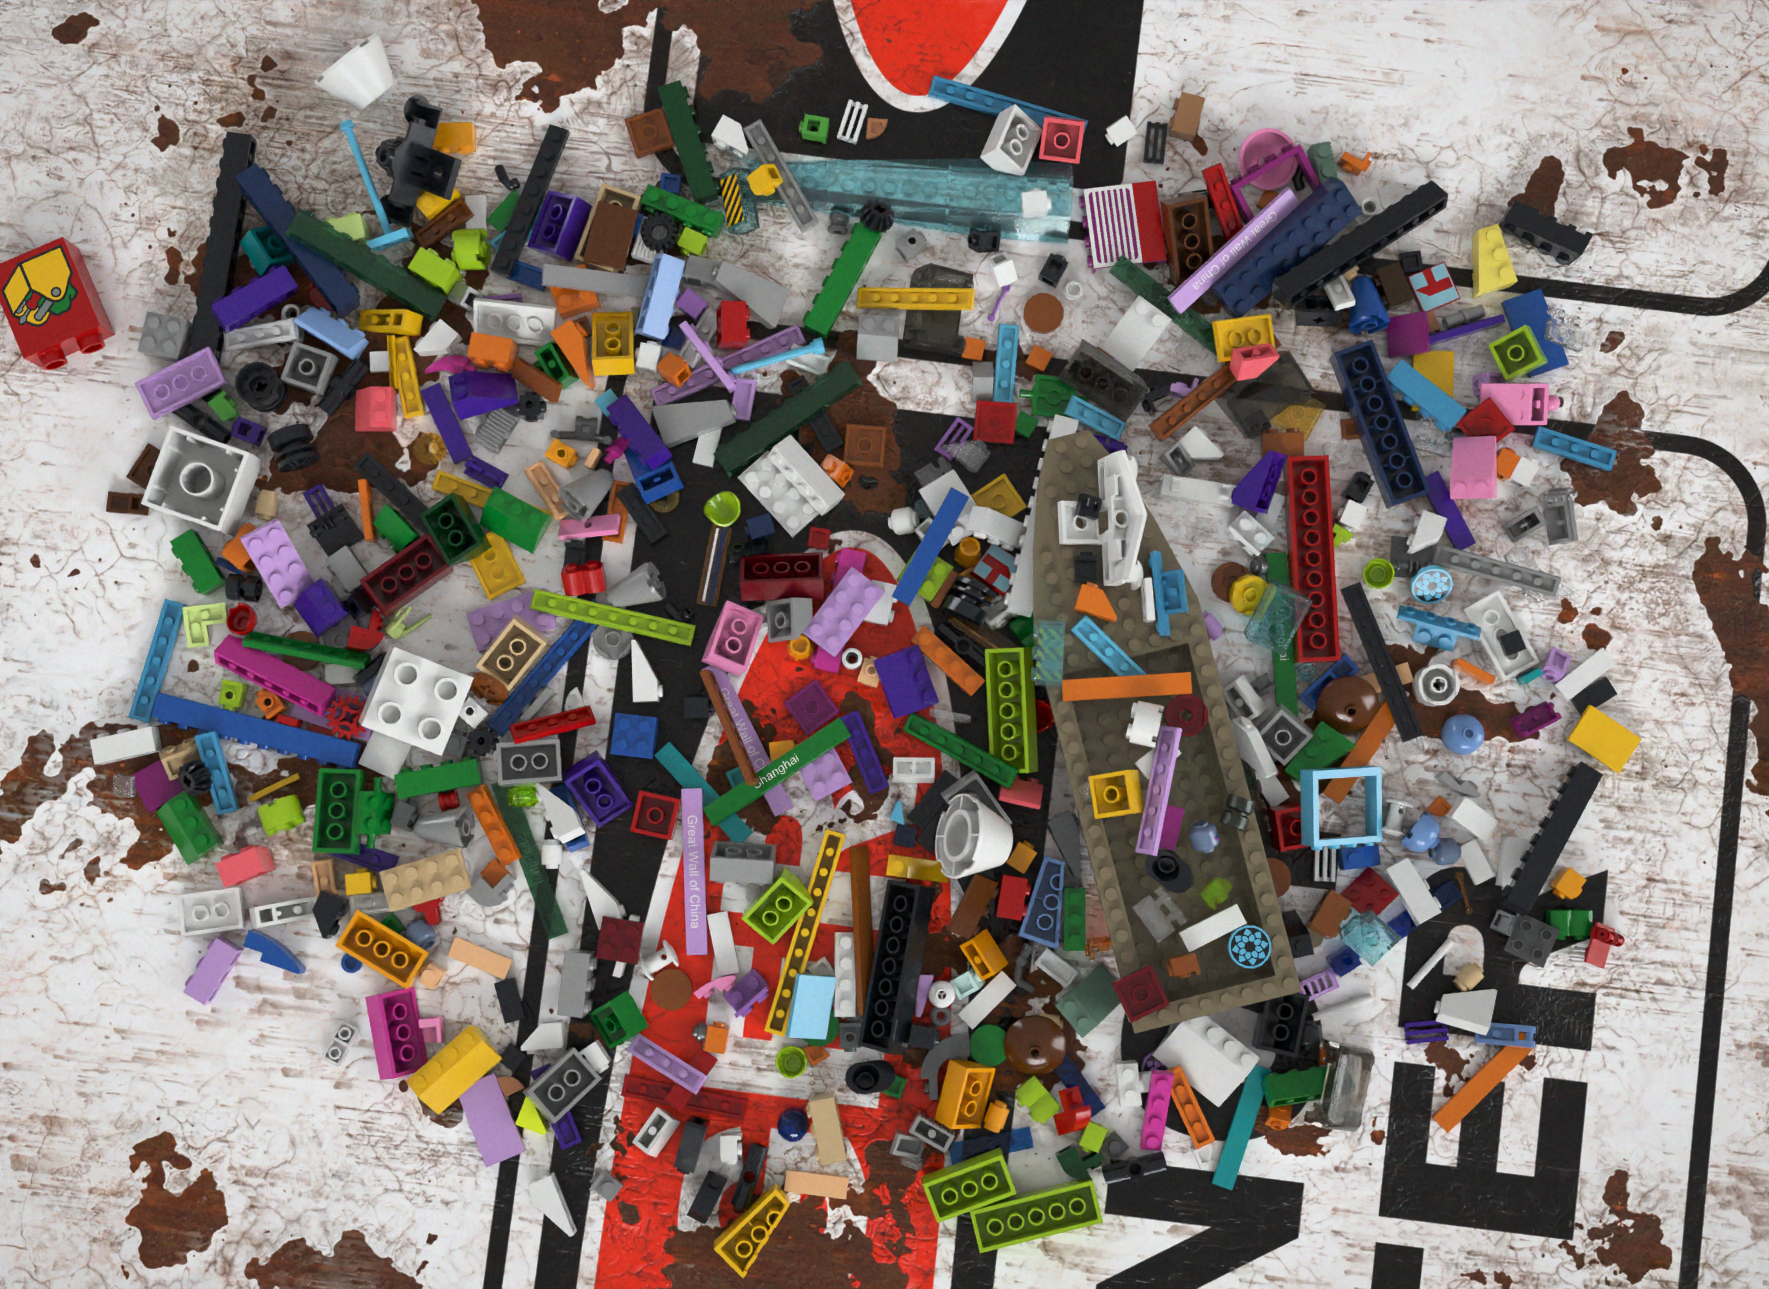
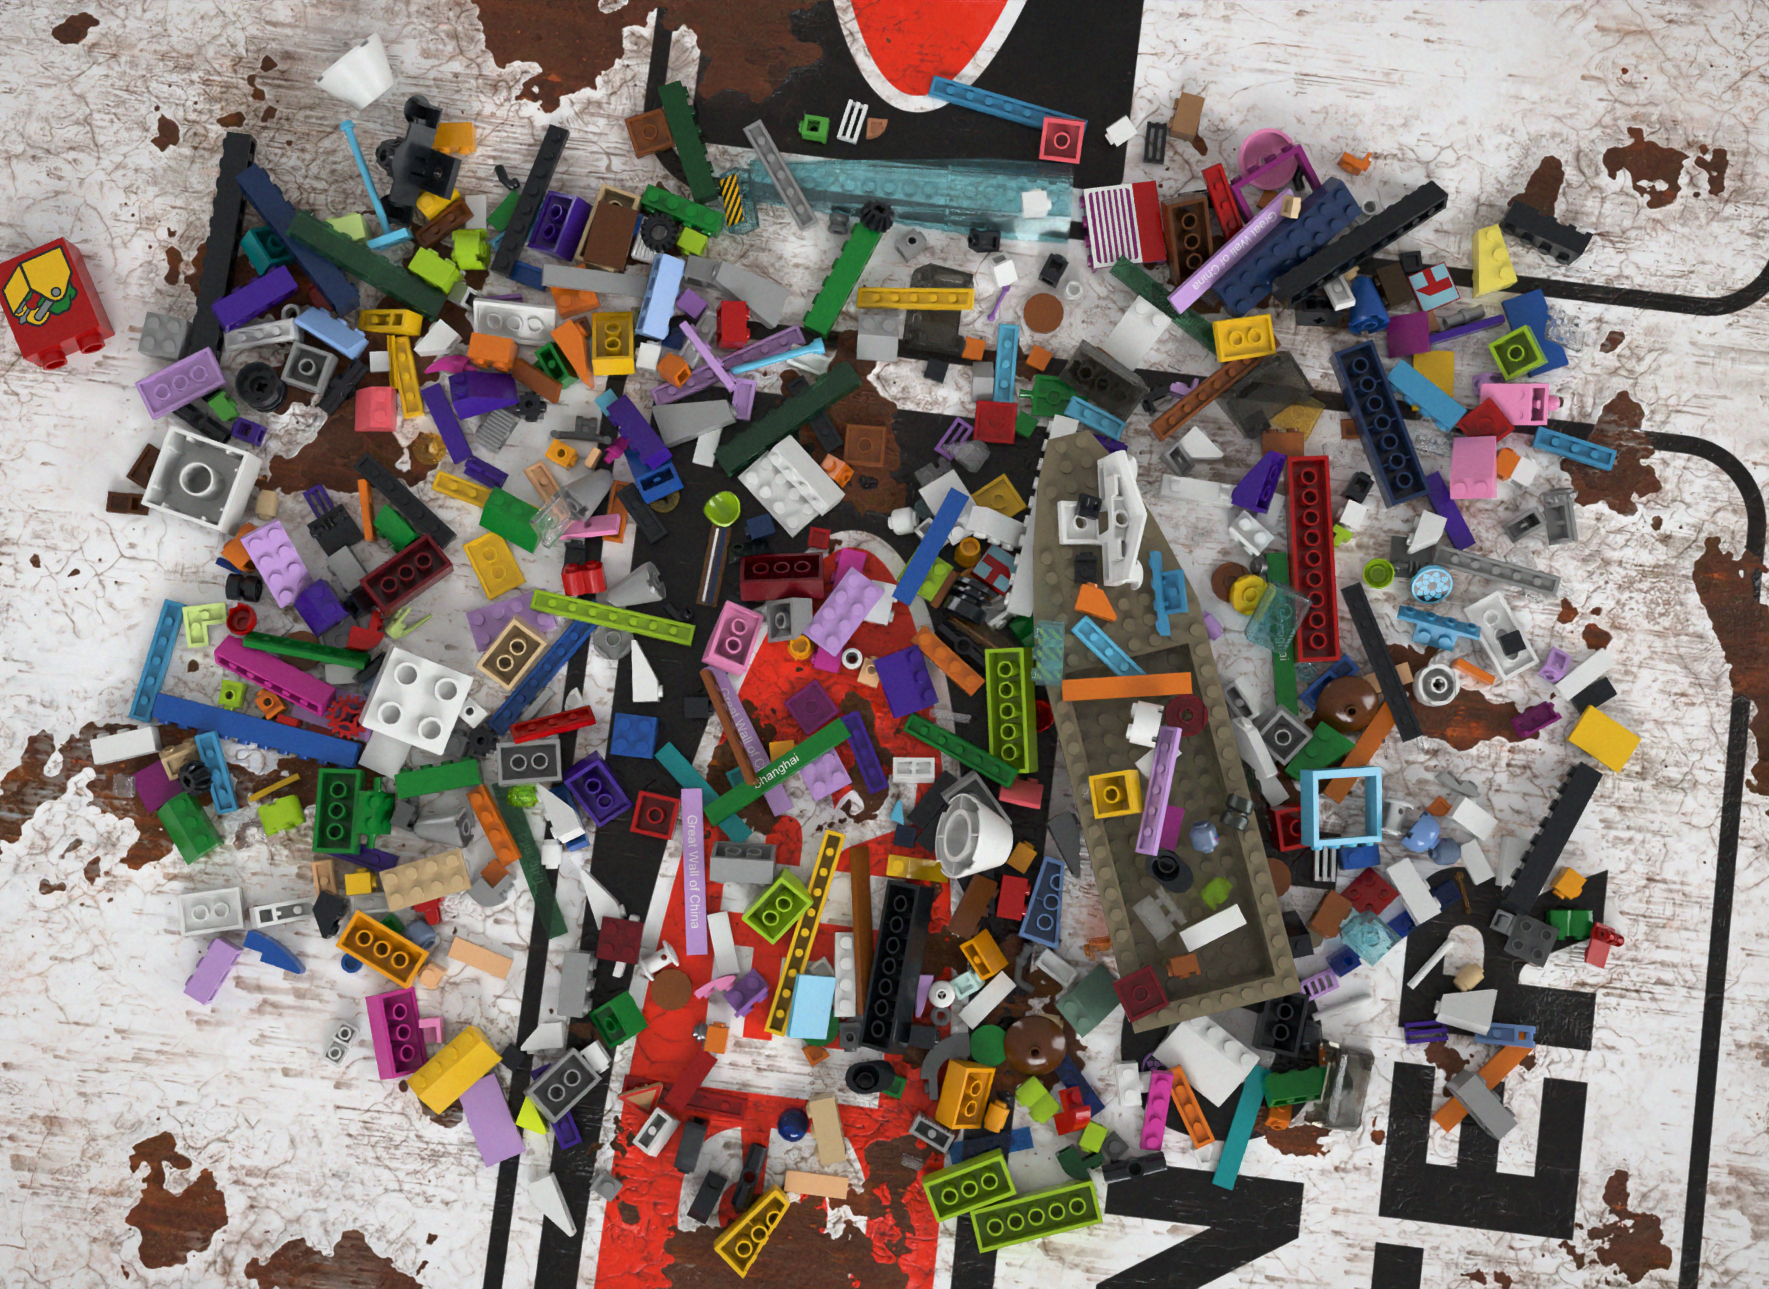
(198, 562): green brick -> none
(245, 866): coral brick -> none
(294, 447): black wheel -> none
(448, 800): red wheel -> none
(455, 530): dark green slope -> none
(489, 688): dark orange tile -> none
(509, 1084): nougat tile -> none
(510, 1000): black tile -> none
(552, 520): none -> clear tile
(643, 1098): none -> piece
(667, 1063): lavender plate -> none
(671, 183): blue tile -> none
(730, 136): white slope -> none
(731, 1147): white brick -> none
(764, 180): yellow brick -> none
(791, 1062): lime hair -> none
(906, 1144): light grey slope -> none
(936, 370): none -> black tile
(1011, 142): white slope -> none
(1073, 918): green brick -> none
(1147, 600): white tile -> none
(1249, 946): tile -> none
(1252, 360): coral slope -> none
(1263, 684): dark grey wheel -> none
(1290, 206): none -> tan plate
(1322, 161): sand green brick -> none
(1462, 734): medium blue cylinder -> none
(1482, 1103): none -> light grey brick
(1529, 676): teal tile -> none

